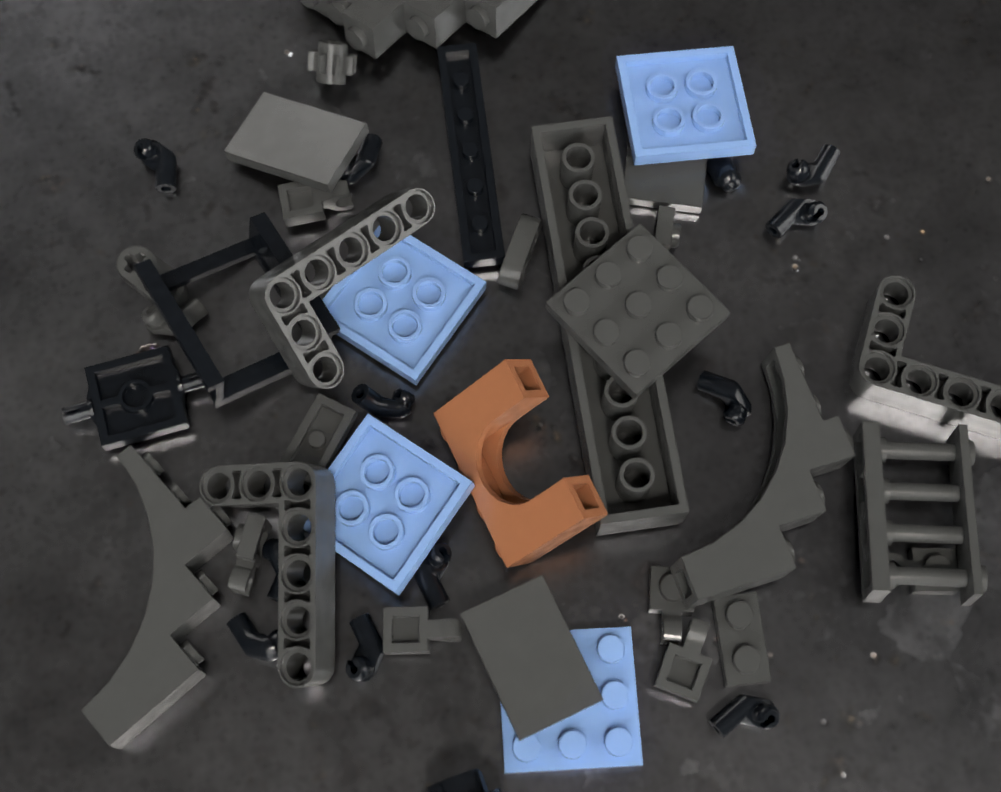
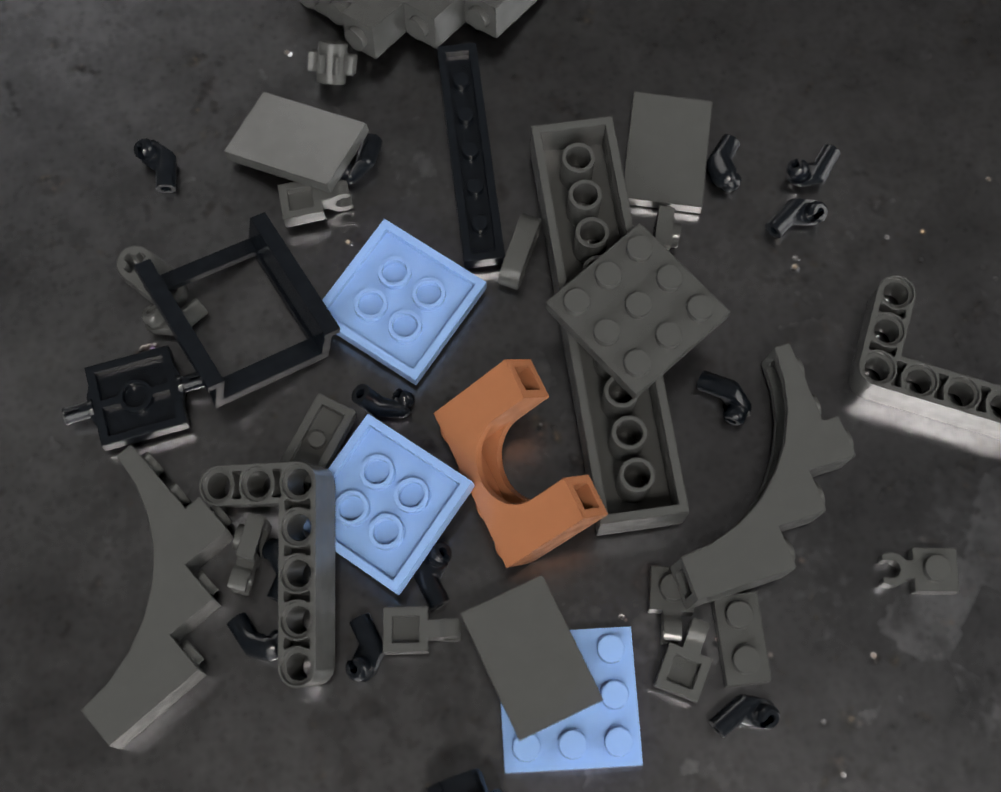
(329, 270): dark grey beam -> none
(684, 105): light blue plate -> none
(878, 533): dark grey fence -> none

